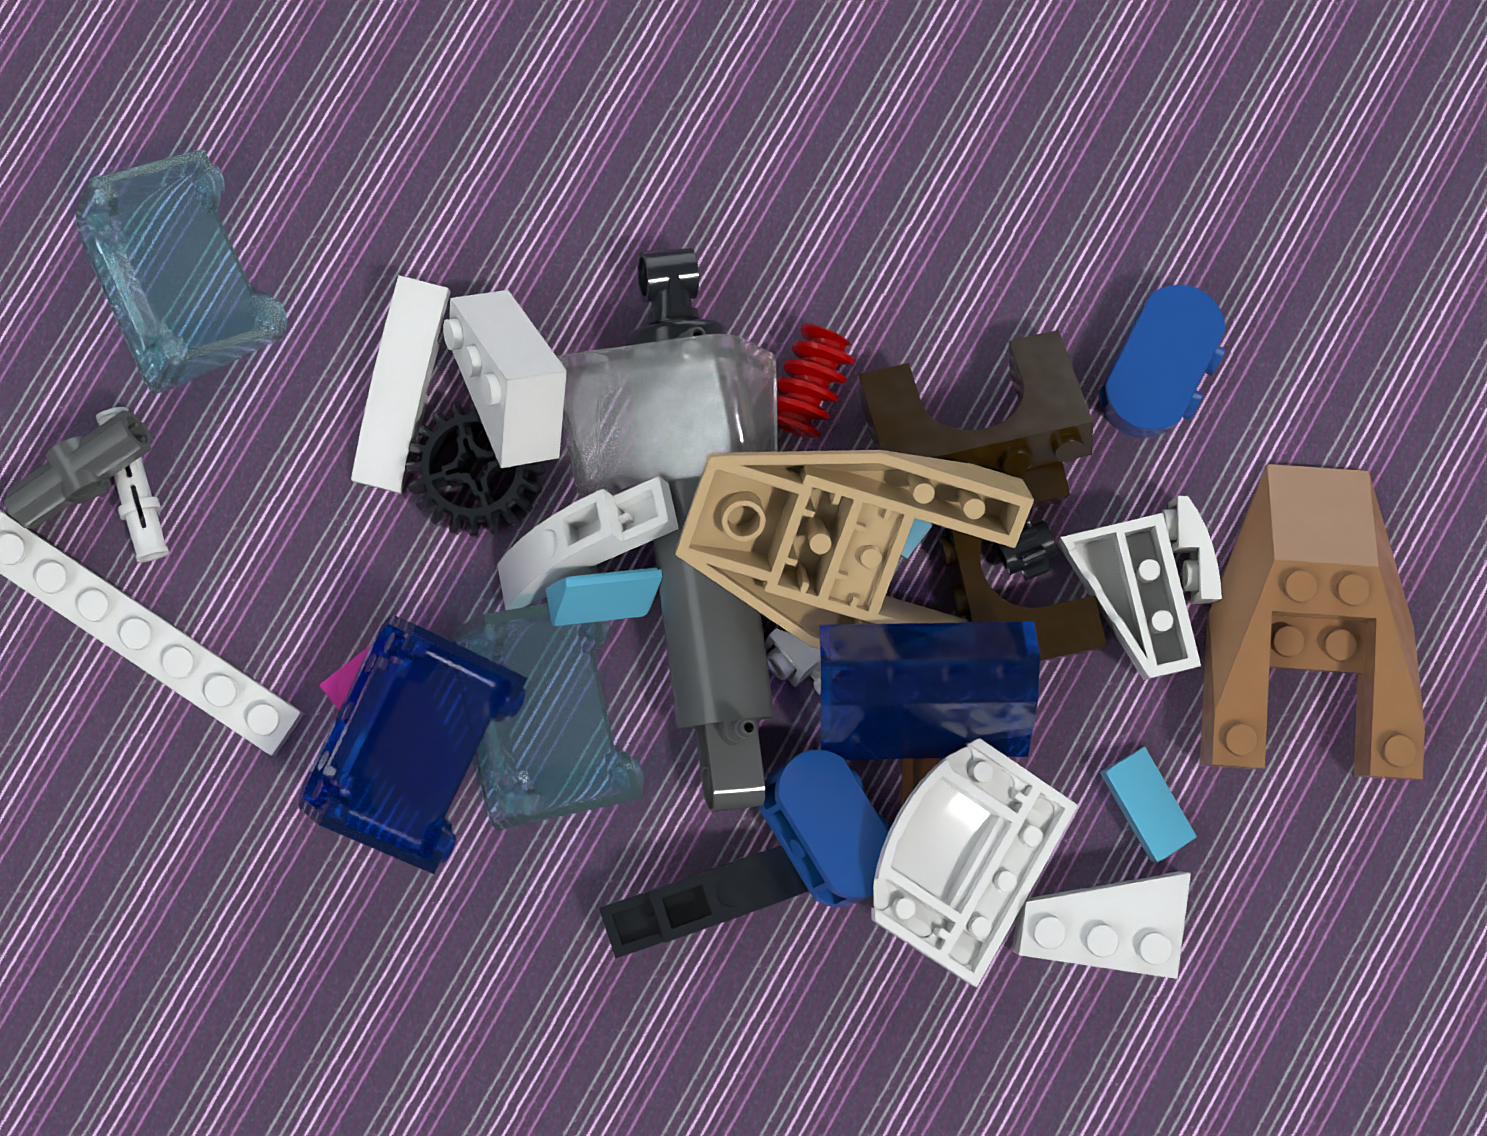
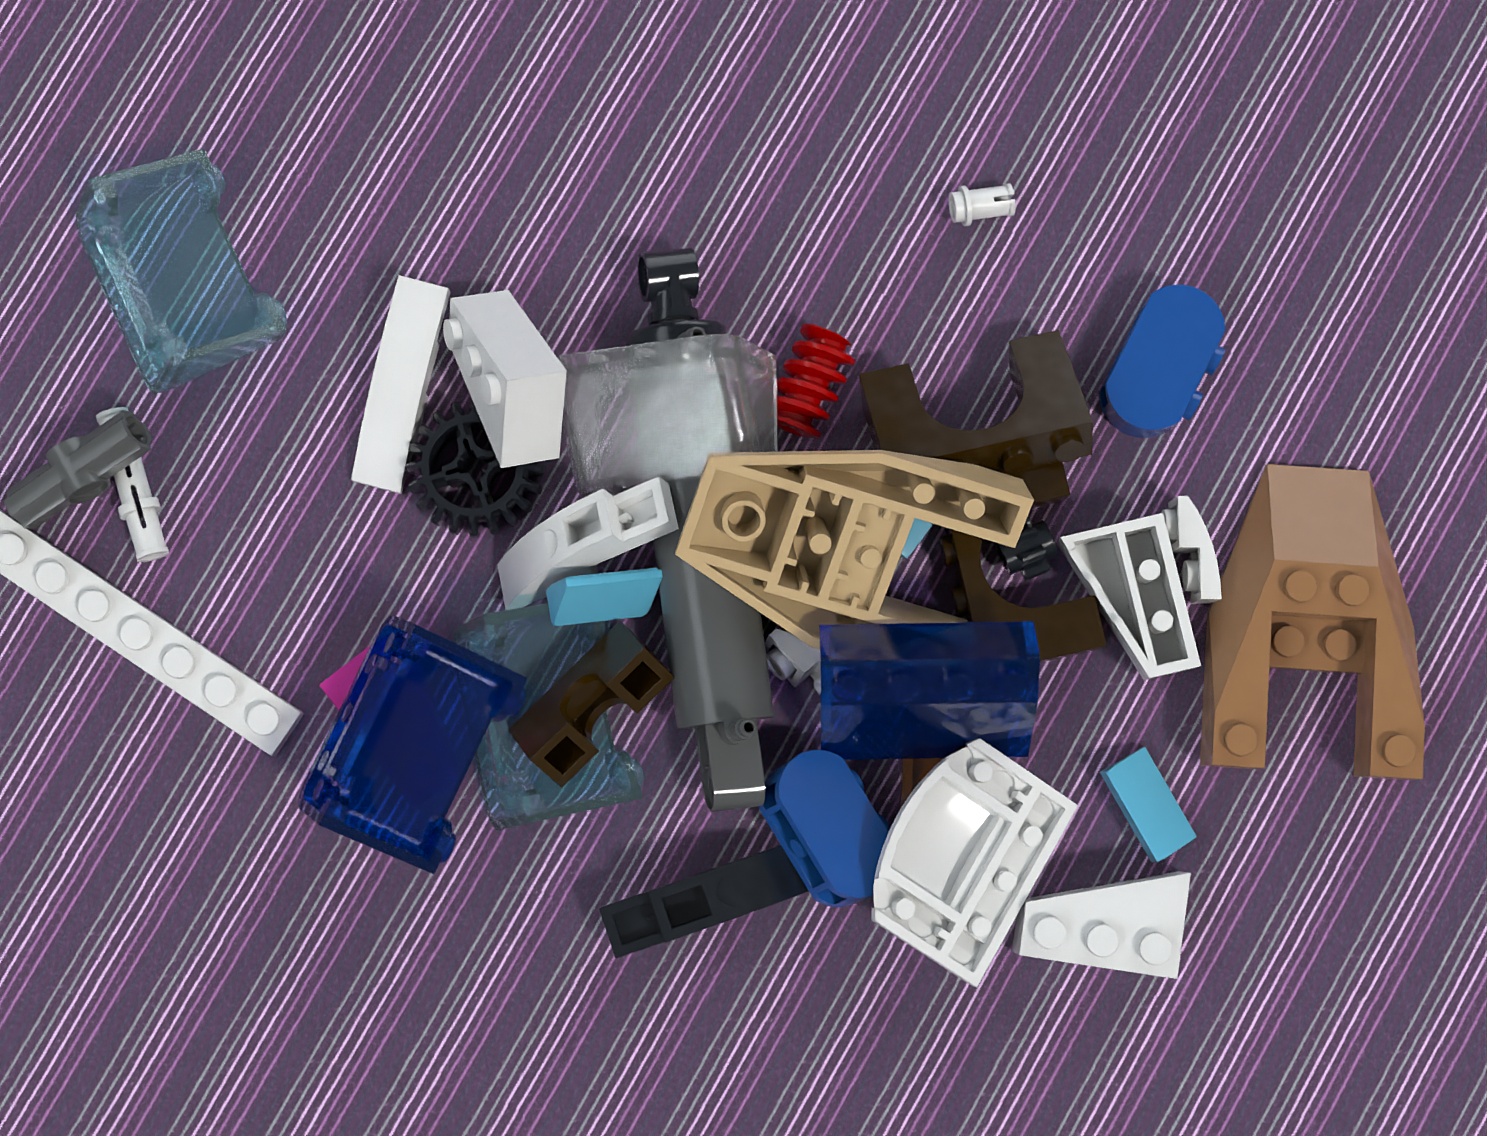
(560, 724): none -> dark brown arch
(981, 203): none -> white pin

